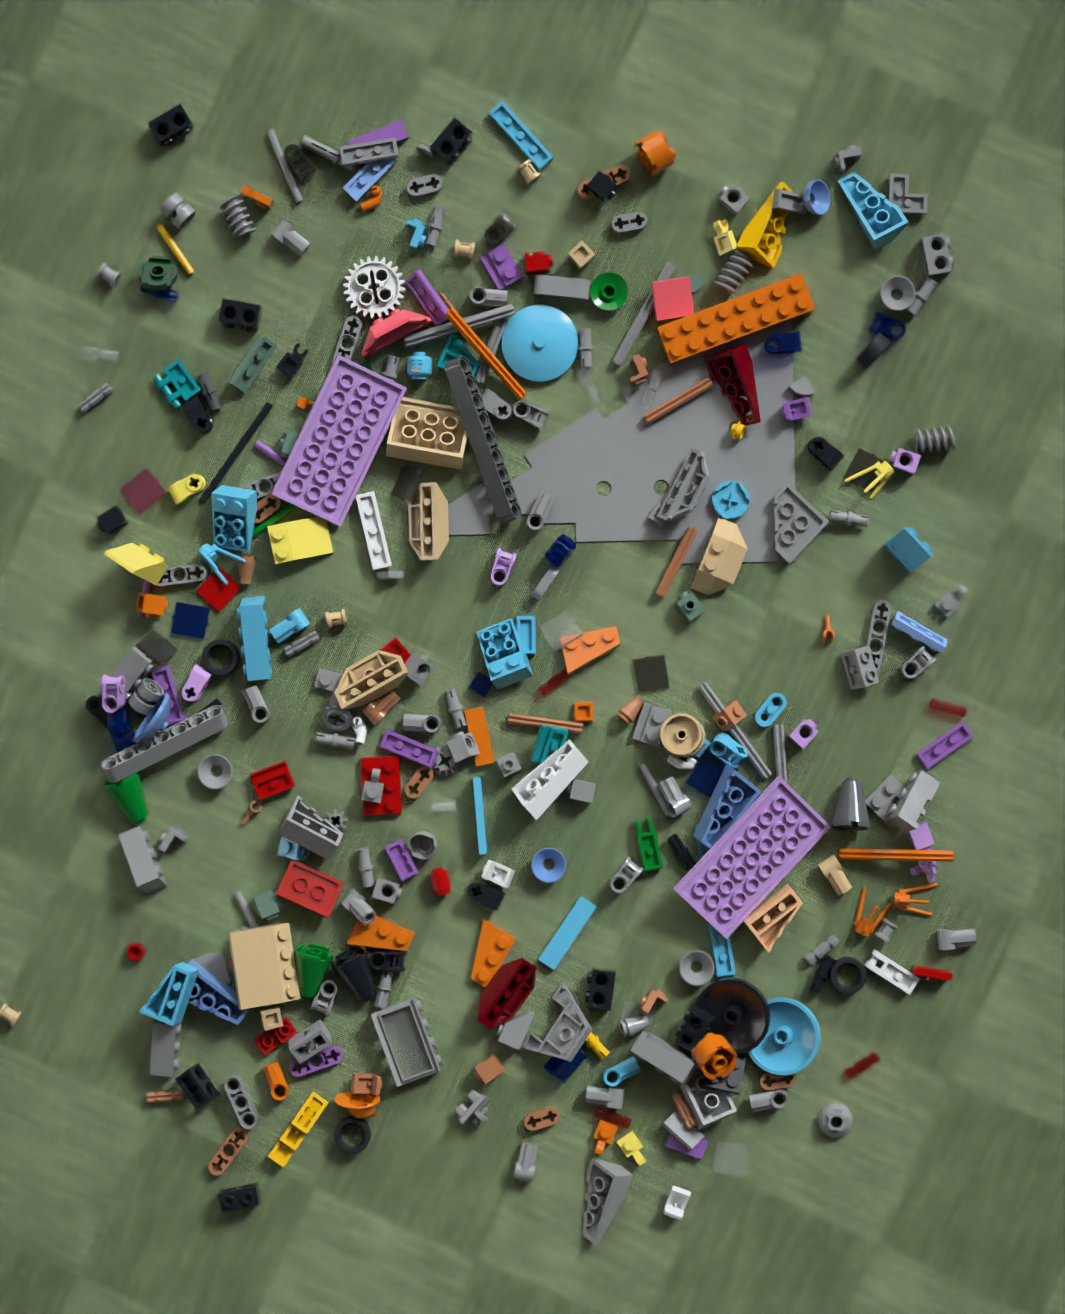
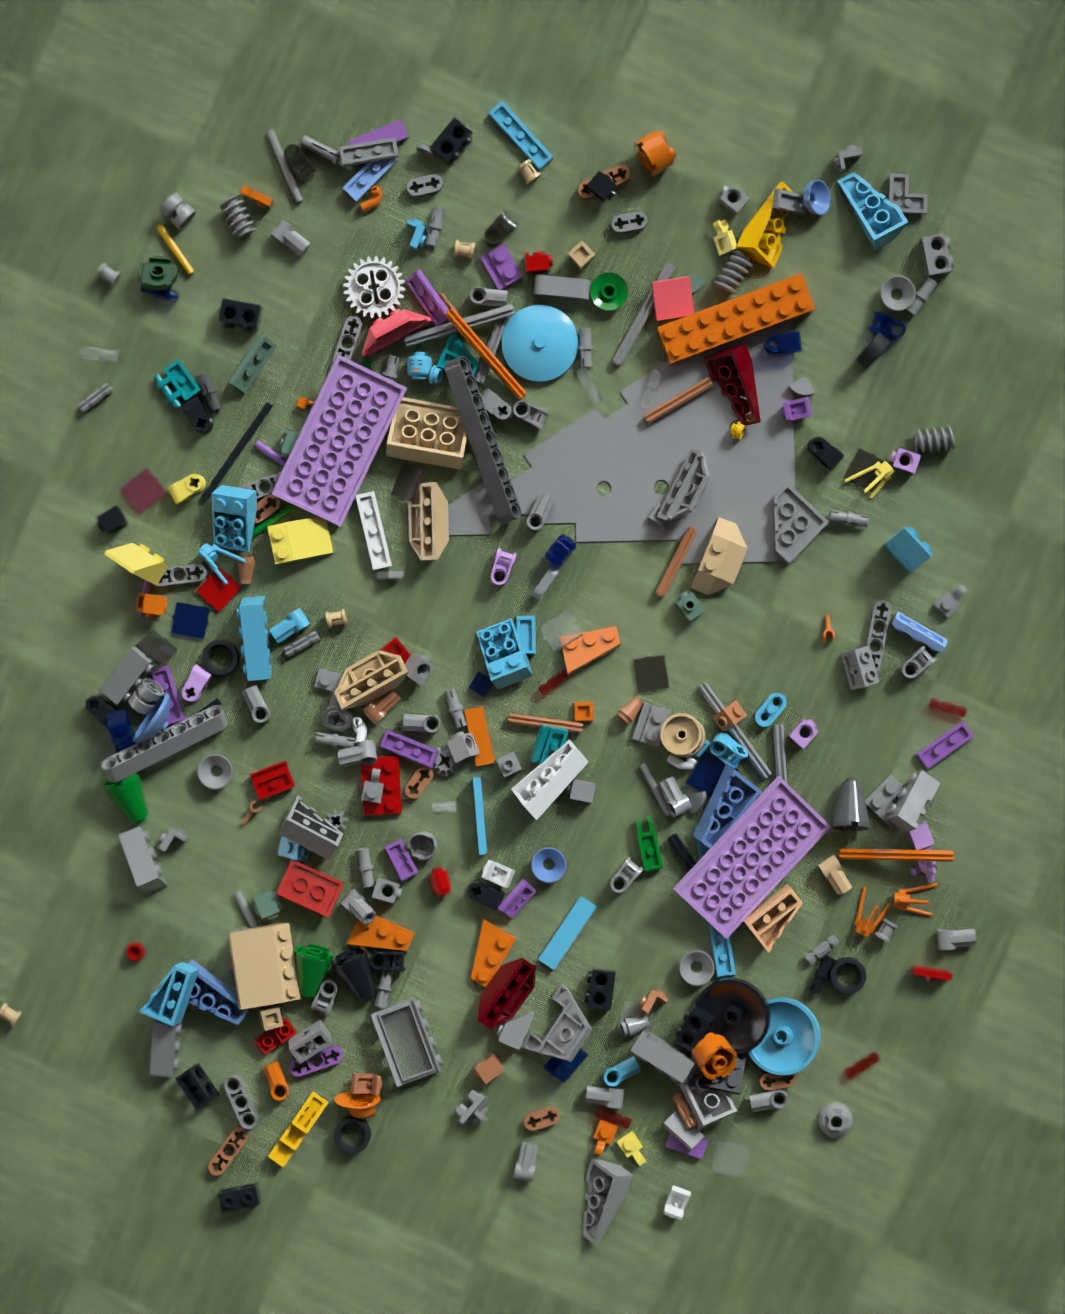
(113, 689): lavender piece -> none
(165, 1096): nougat axle -> none
(168, 120): black brick -> none
(215, 964): light grey piece -> none
(290, 363): black plate -> none
(363, 753): none -> light grey piece
(435, 375): none -> medium azure plate
(517, 899): none -> medium lavender plate
(594, 1043): yellow pin -> none
(641, 366): nougat bracket -> none
(697, 801): none -> light grey tile
(730, 500): medium azure tile -> none
(892, 972): white plate -> none

